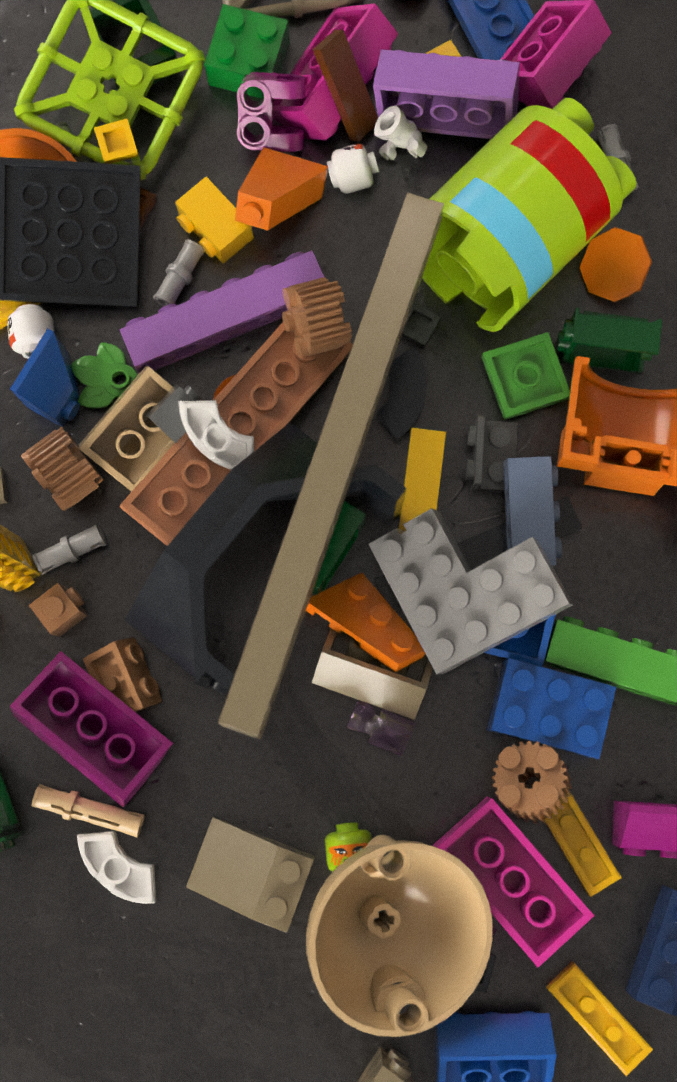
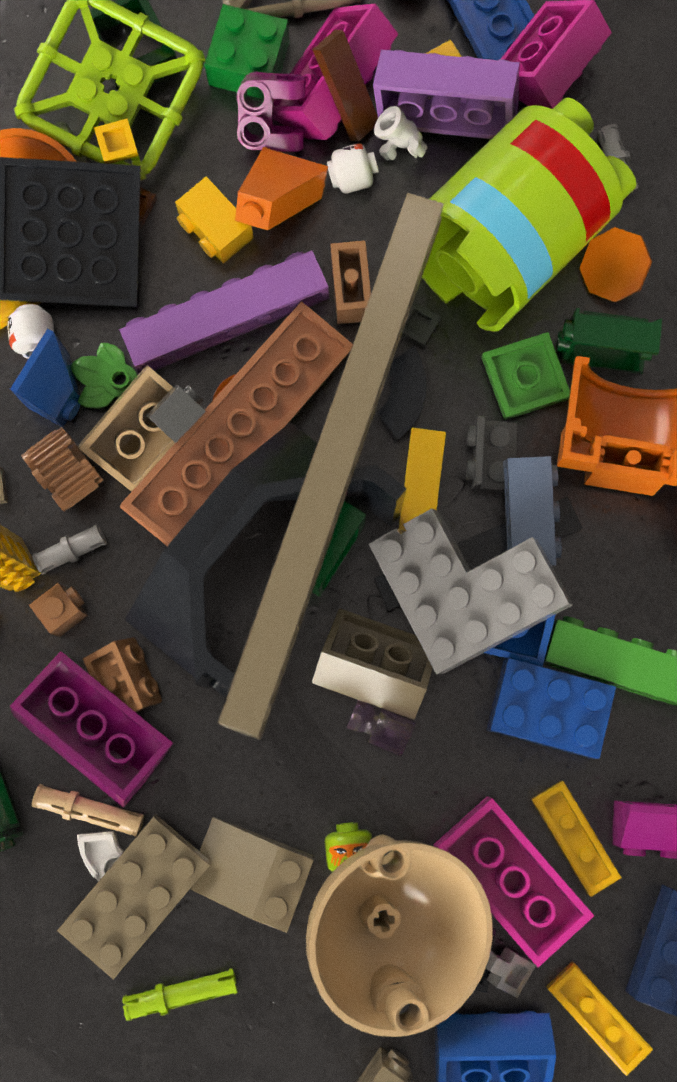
(134, 896): none -> dark tan plate
(178, 995): none -> lime pin
(179, 273): light grey pin -> none
(213, 435): white tile -> none
(316, 316): medium nougat brick -> none
(350, 280): none -> medium nougat brick
(369, 619): orange wing -> none
(509, 971): none -> light grey plate
(520, 764): medium nougat brick -> none

